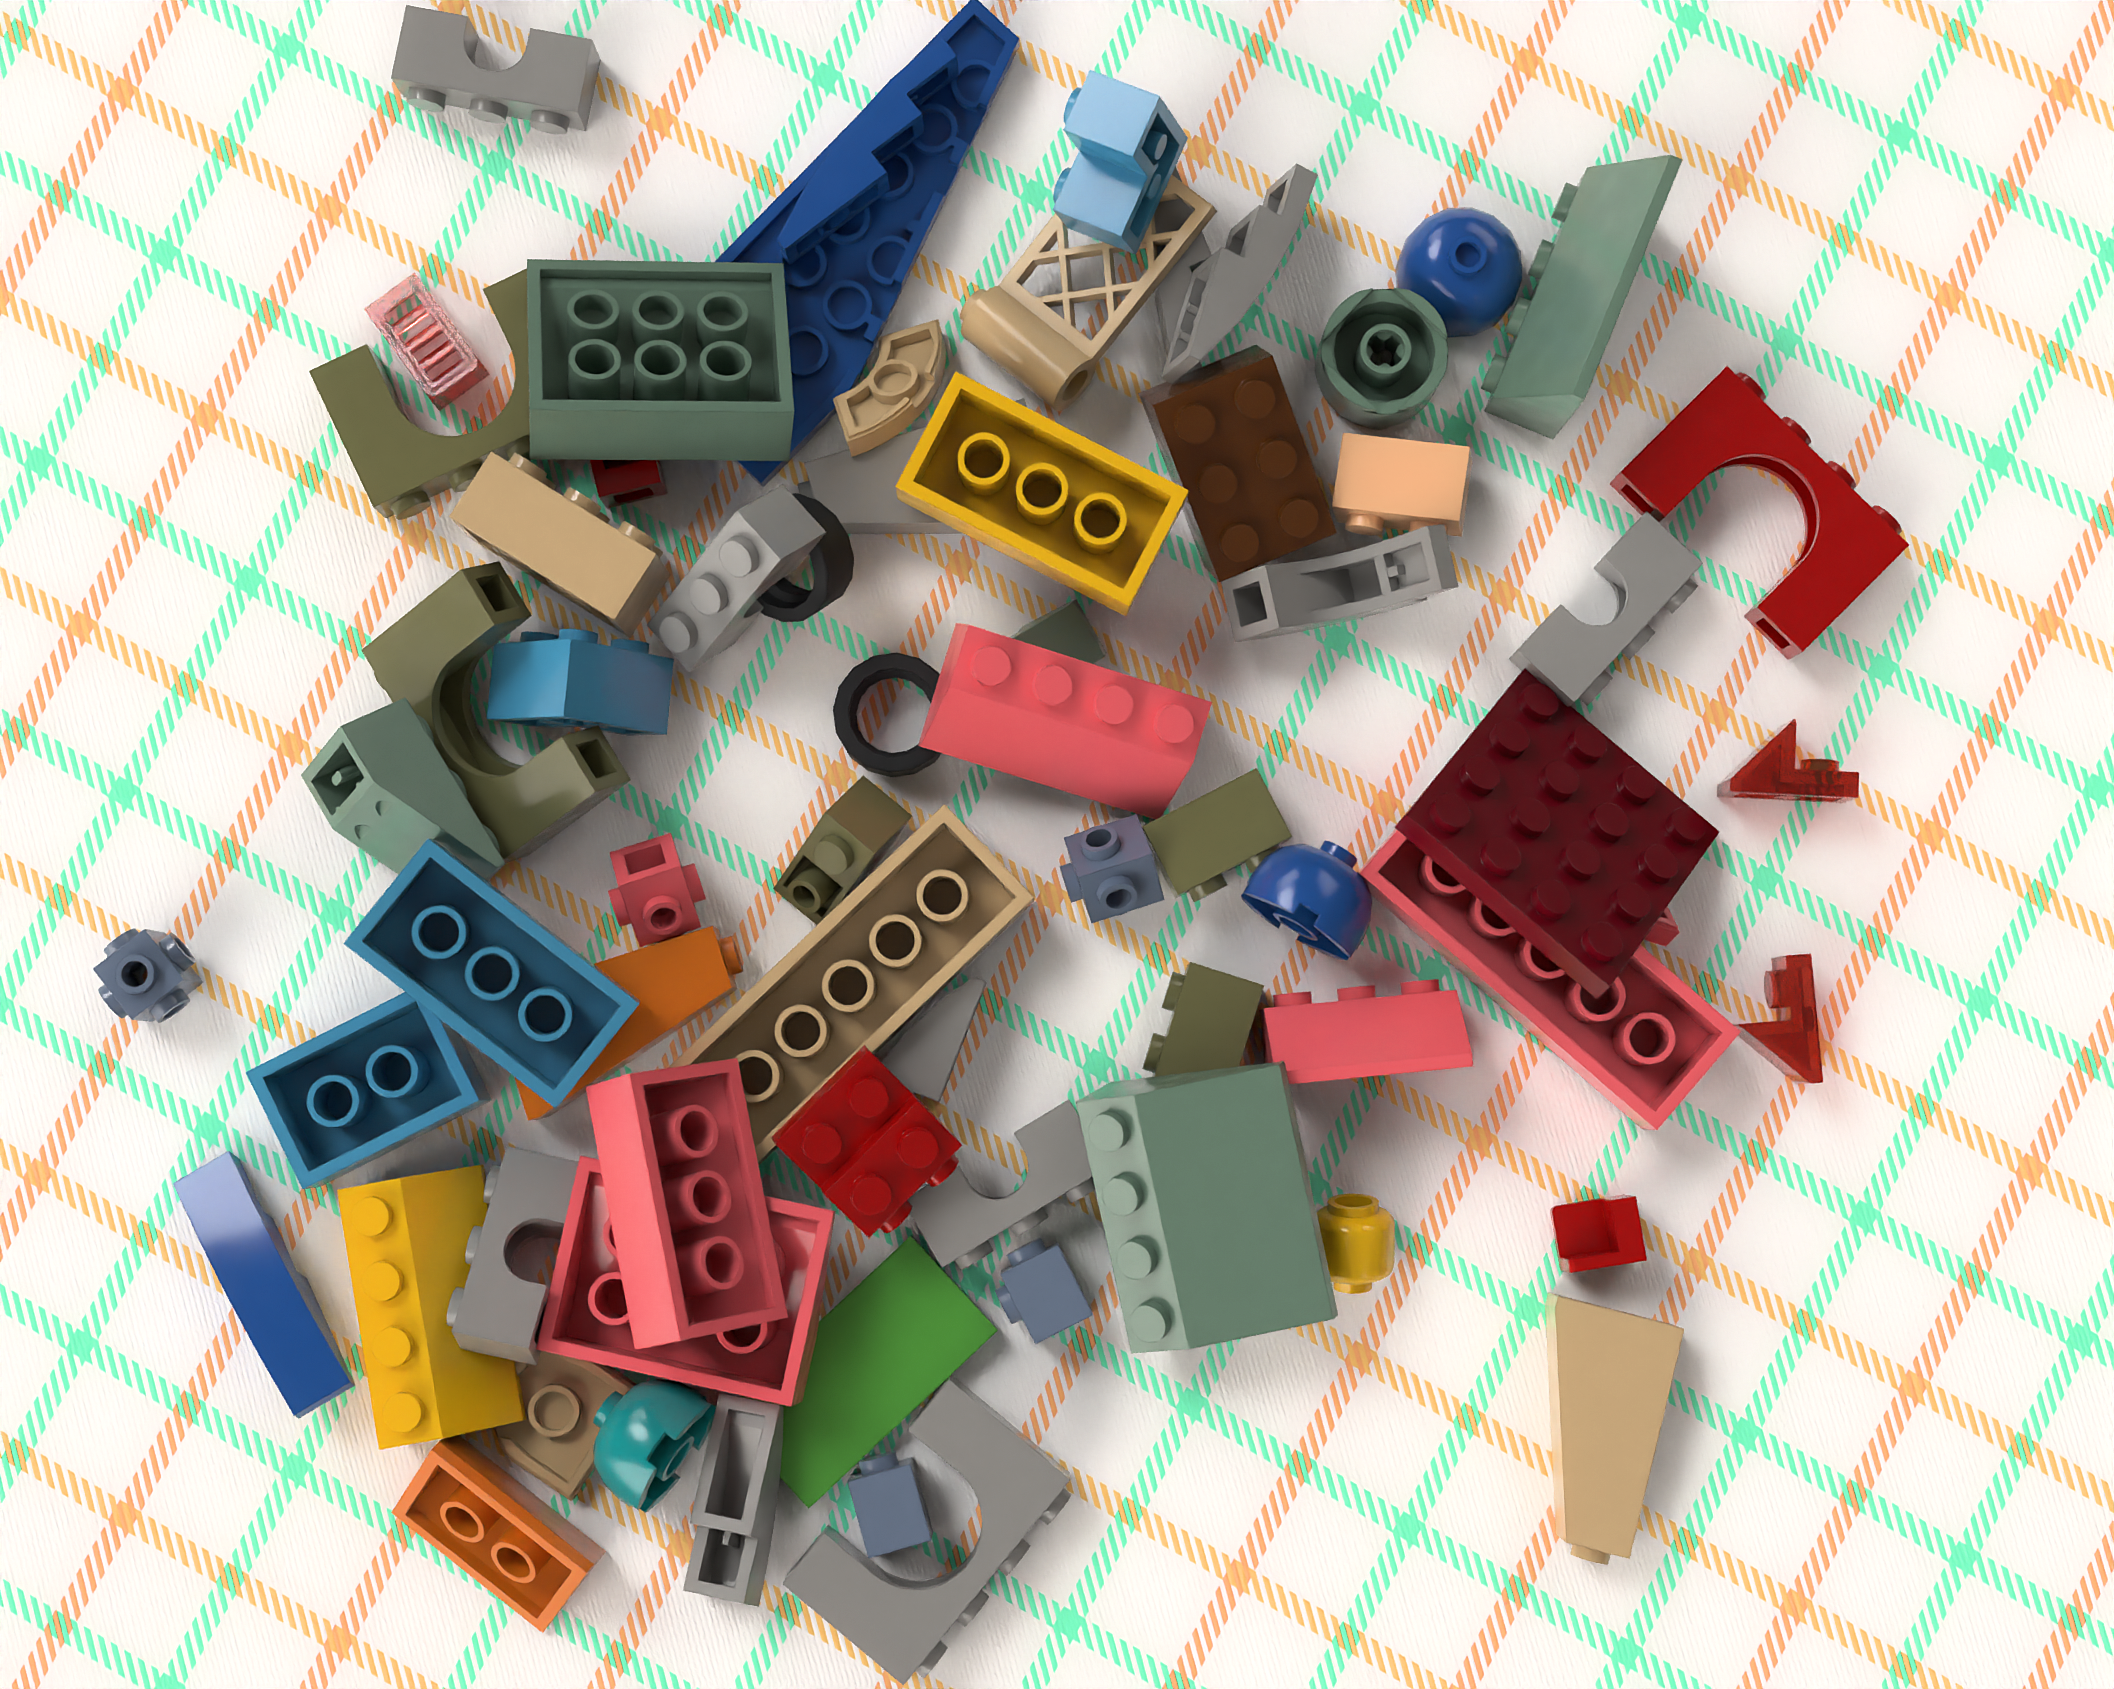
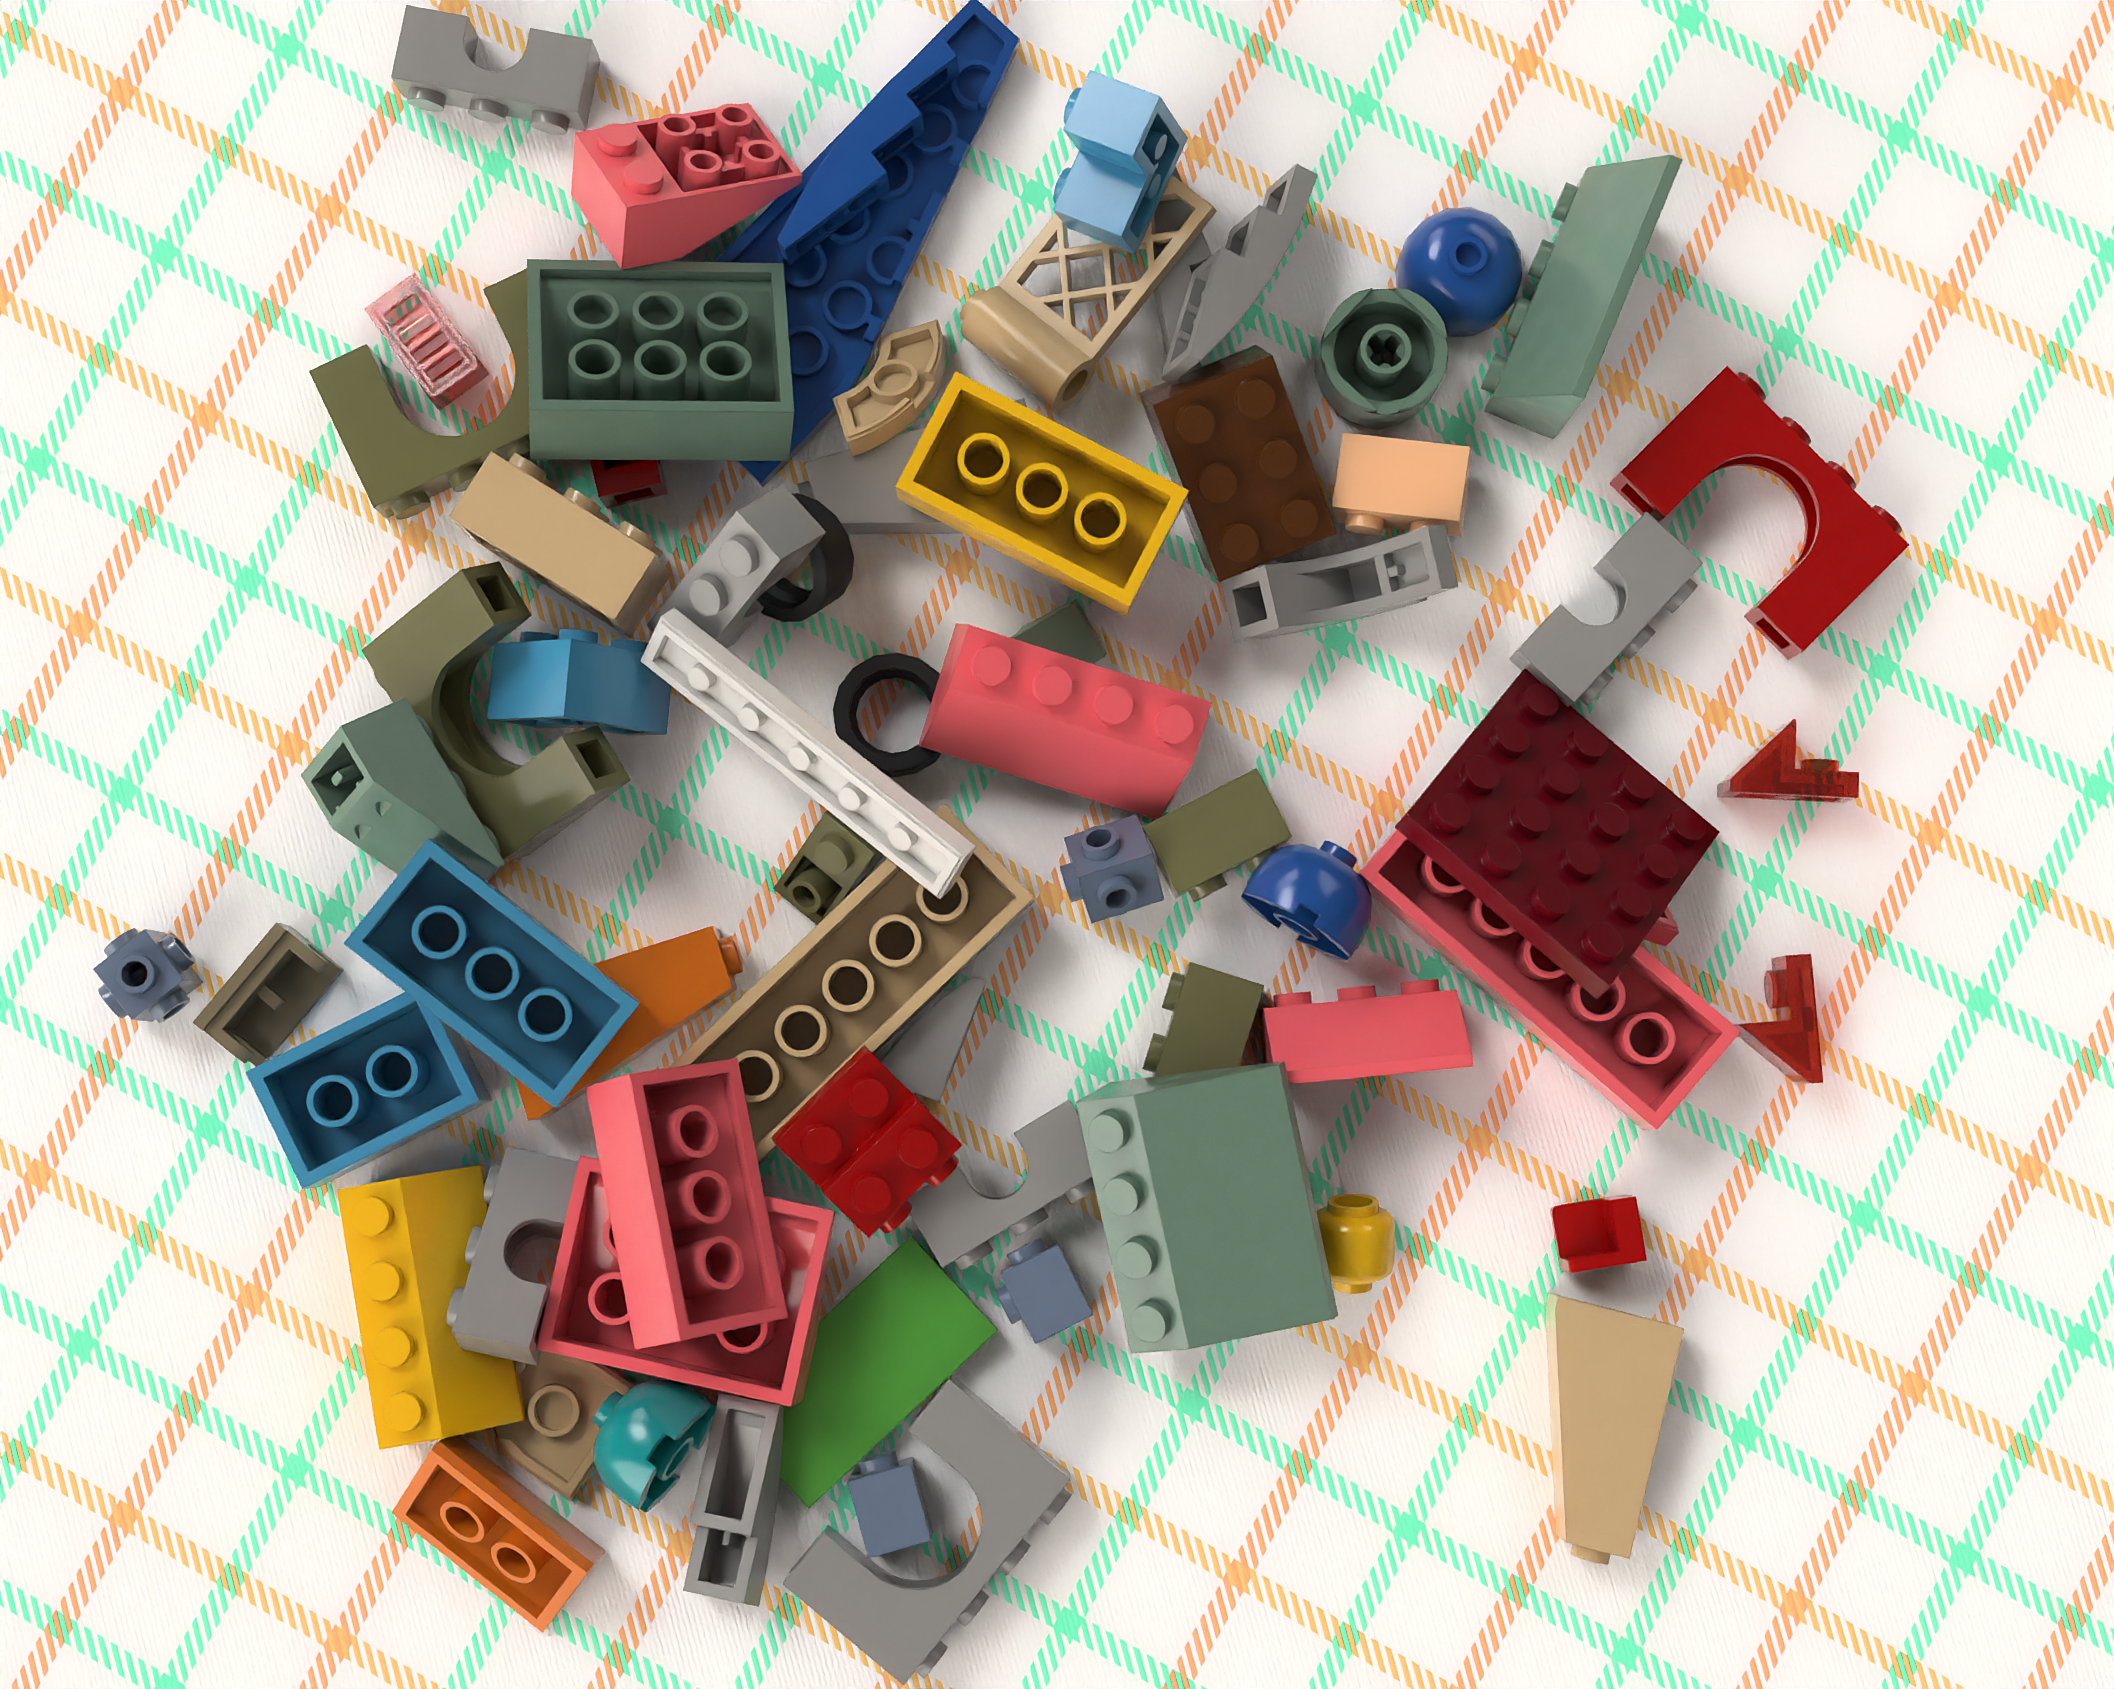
(264, 1285): blue slope -> none
(268, 995): none -> dark tan hinge
(655, 890): coral brick -> none
(676, 180): none -> coral slope
(807, 753): none -> white tile

